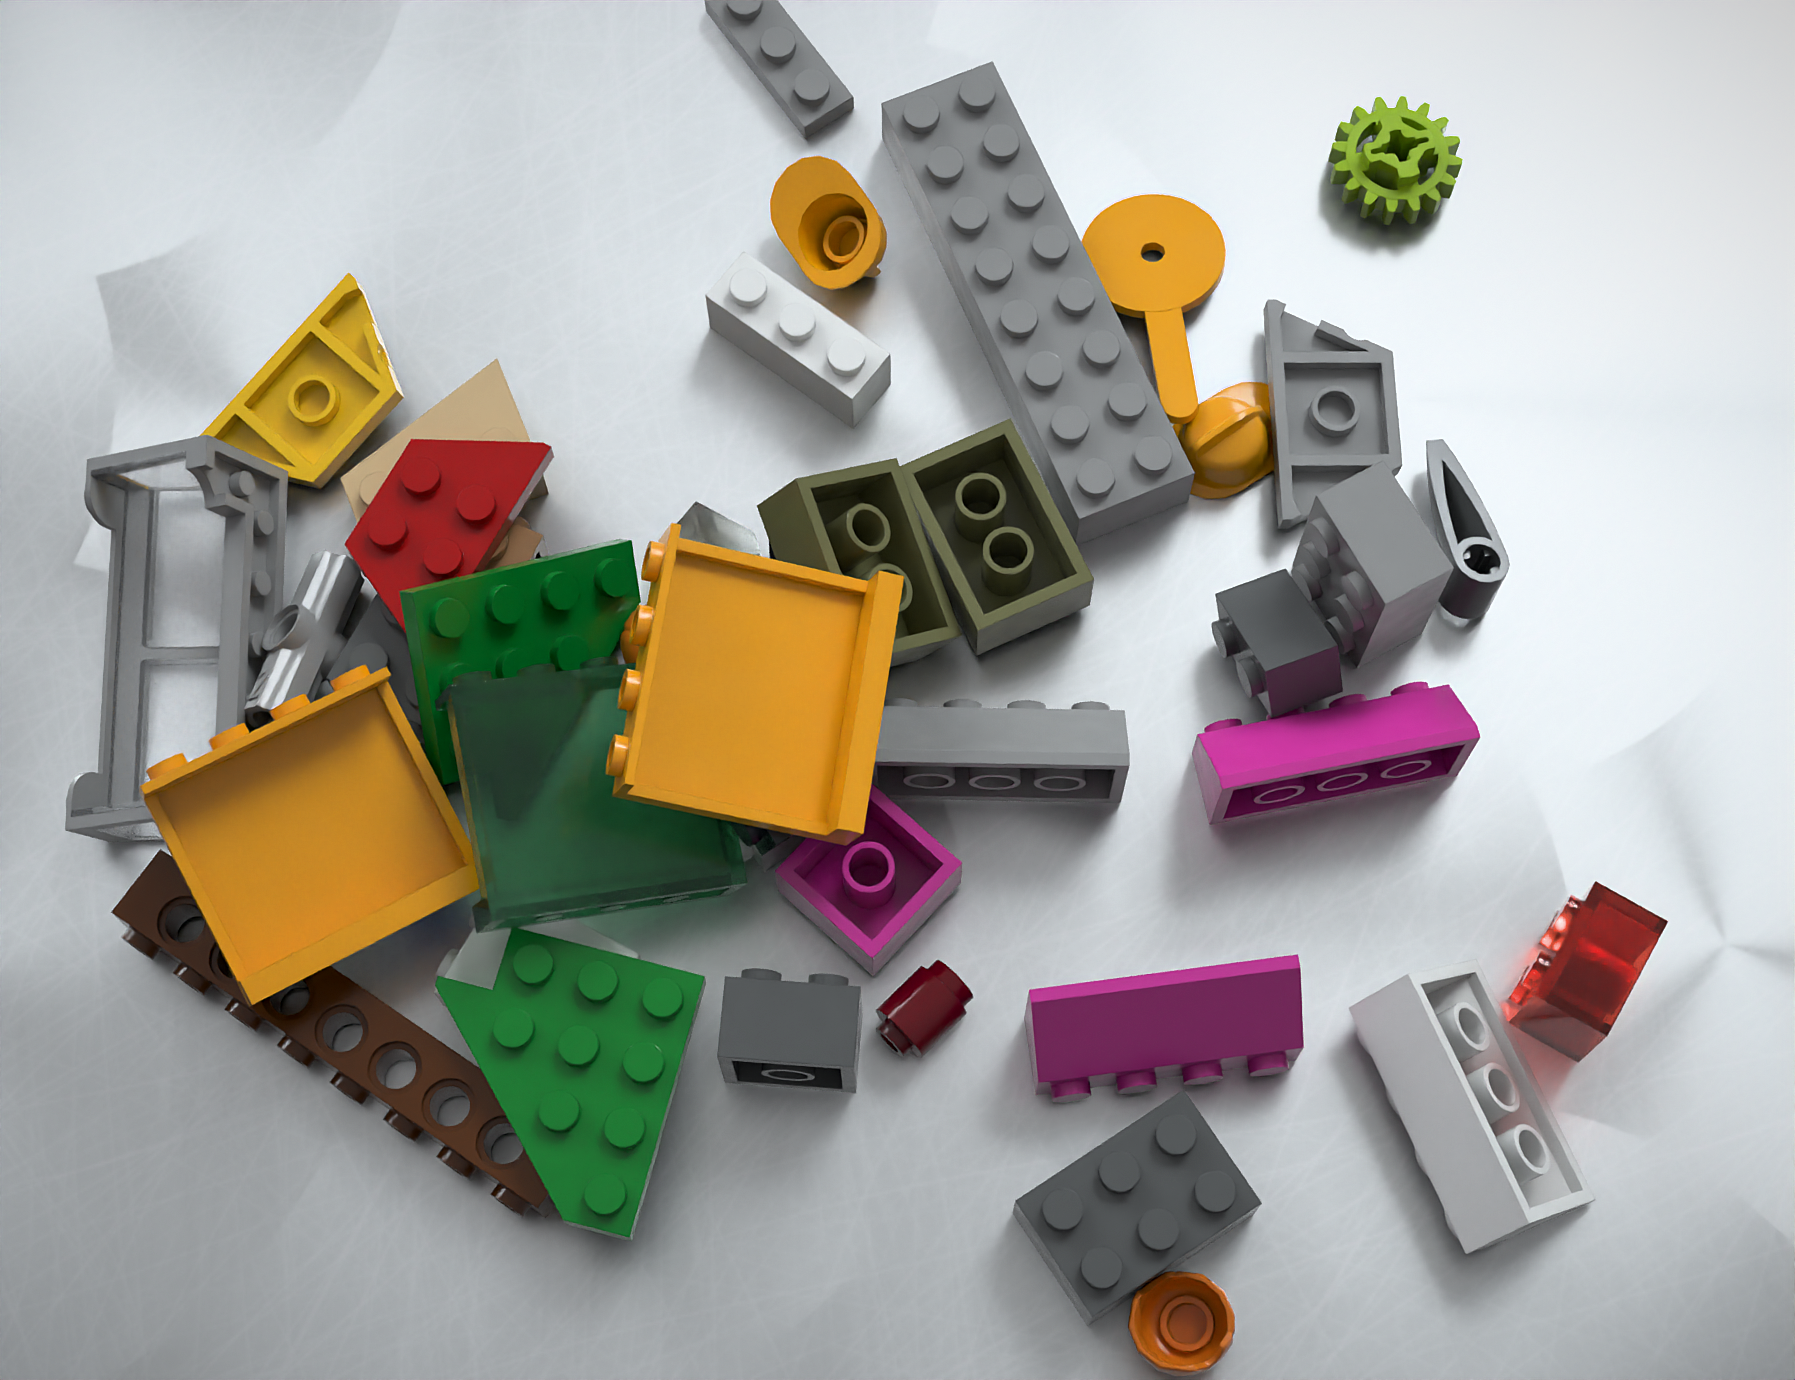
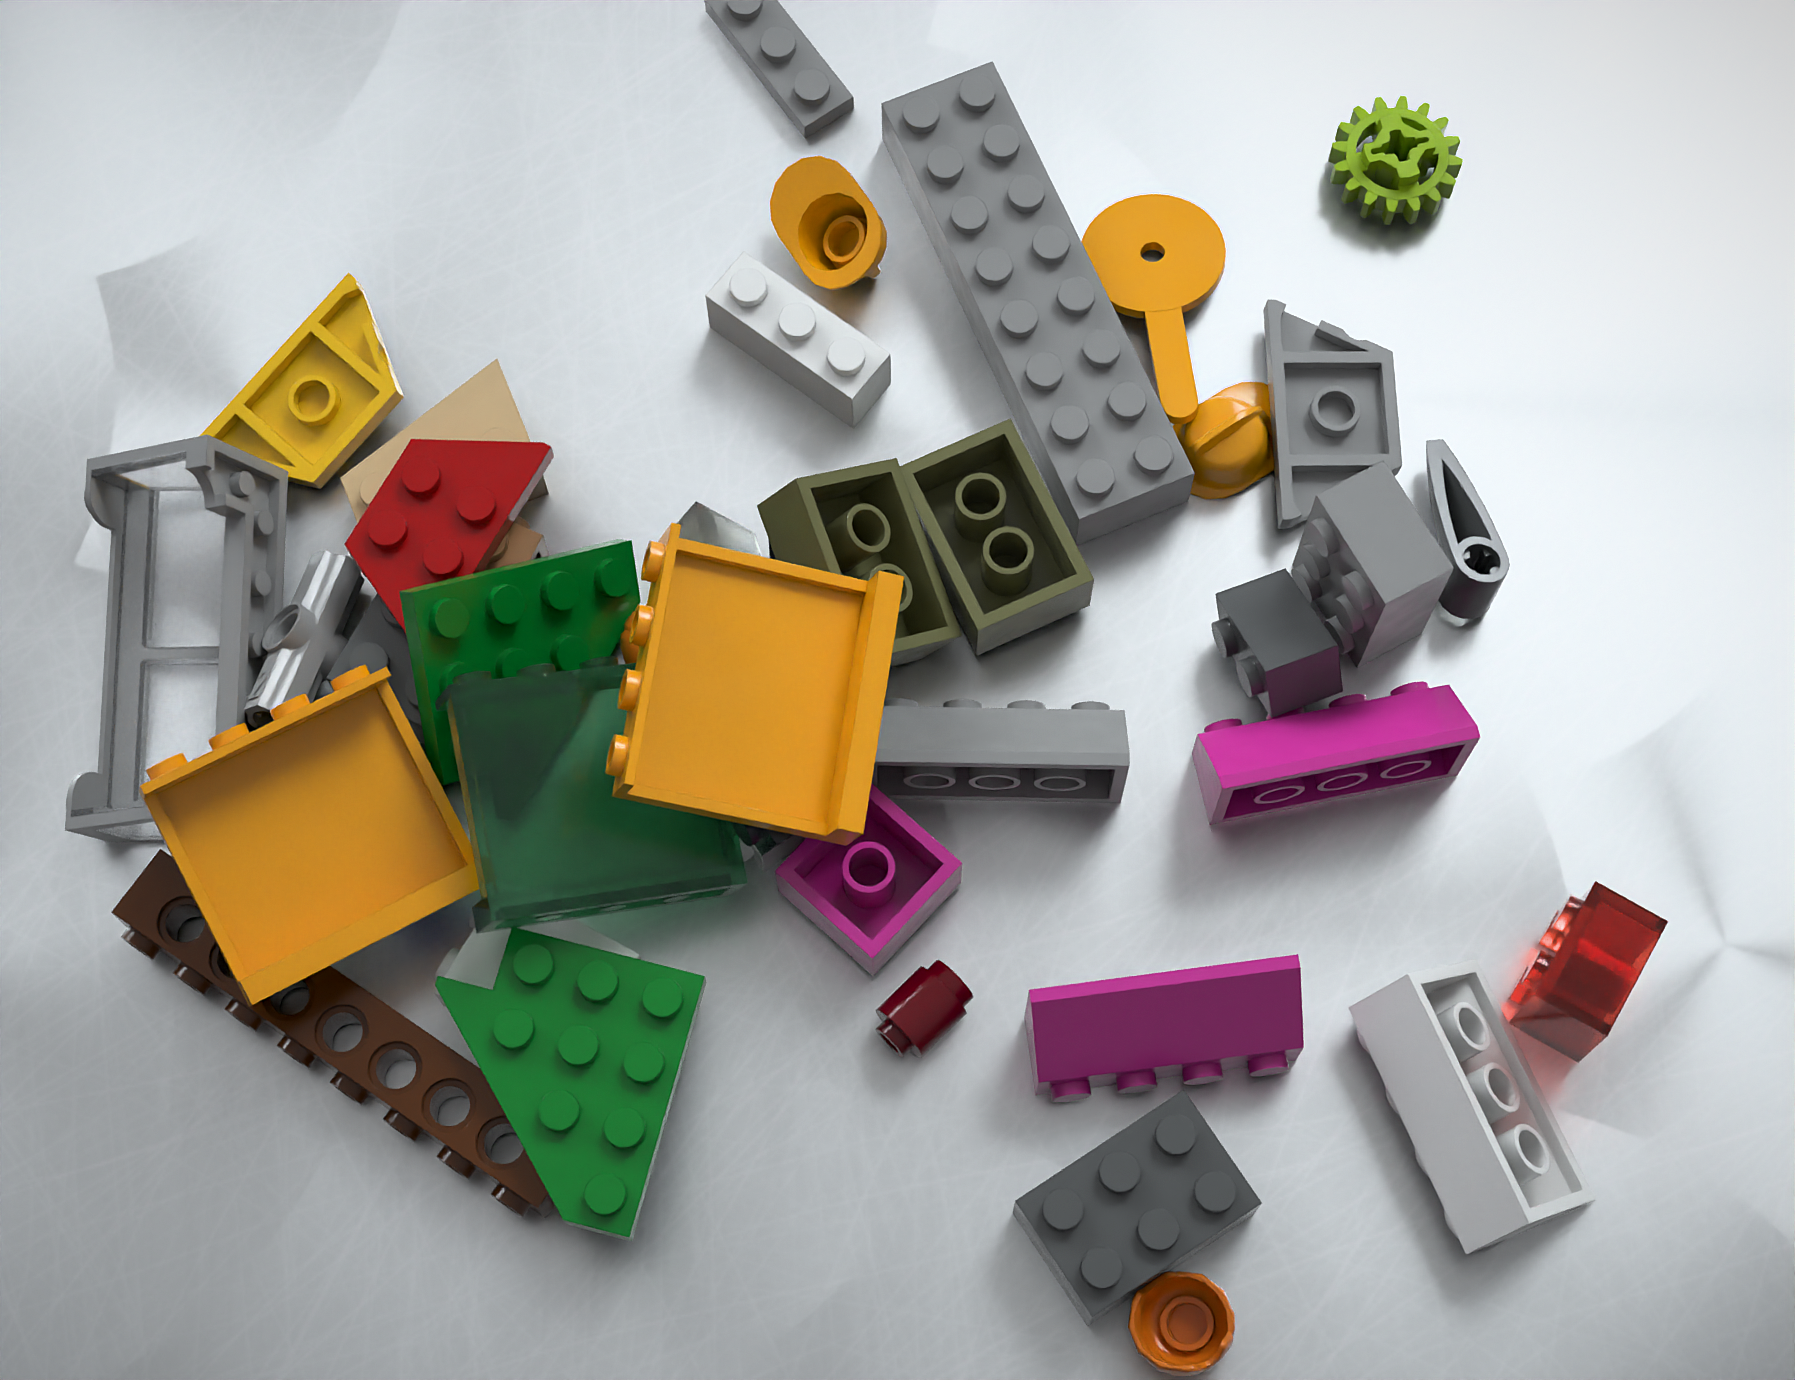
(790, 1031): dark grey brick -> none

